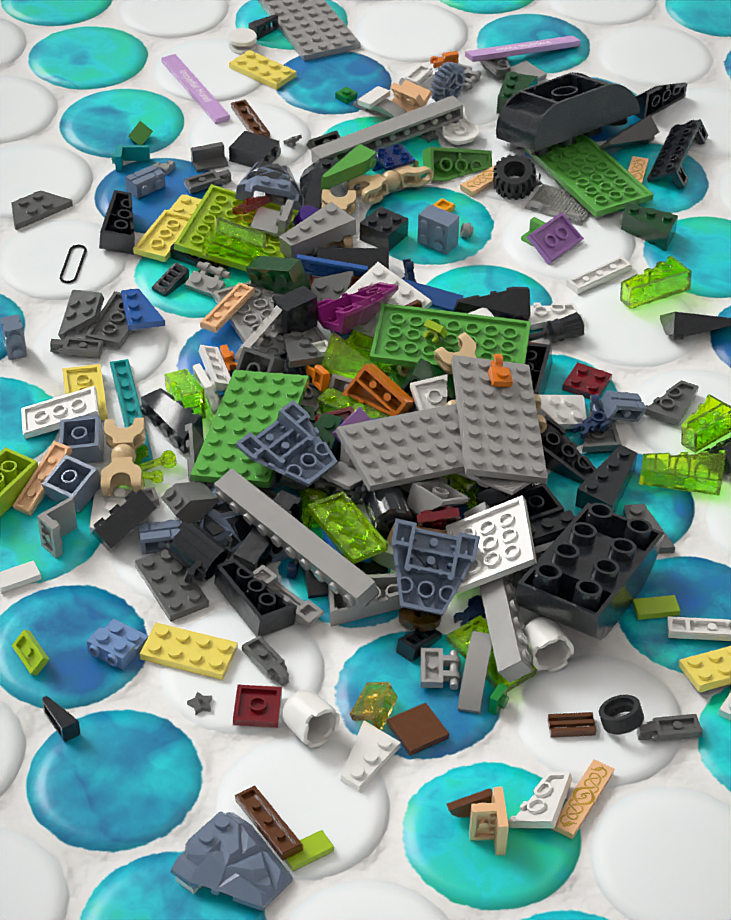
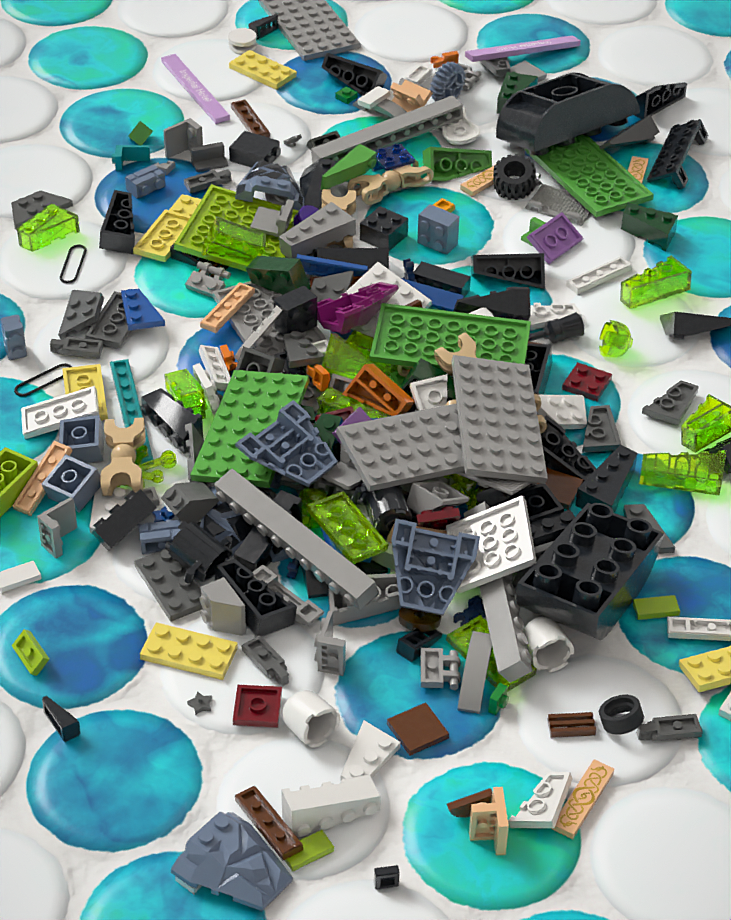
(37, 376): none -> black piece
(47, 226): none -> clear neon green wedge
(116, 644): medium blue plate -> none
(163, 515): none -> blue piece
(175, 275): black slope -> none
(182, 137): none -> light grey bracket
(222, 608): none -> light grey slope
(250, 204): clear red plate -> none
(329, 805): none -> white wedge
(330, 651): none -> light grey bracket
(354, 74): none -> black wedge
(374, 703): clear yellow bracket -> none
(386, 877): none -> black tile
(429, 136): dark grey piece -> none
(434, 329): lime tile -> none
(442, 278): none -> black brick
(466, 230): light grey plate -> none
(499, 375): orange plate -> none
(517, 268): none -> black wedge
(563, 487): none -> reddish brown tile
(596, 421): dark blue piece -> none
(615, 339): none -> clear neon green cylinder
(622, 406): sand blue brick -> none

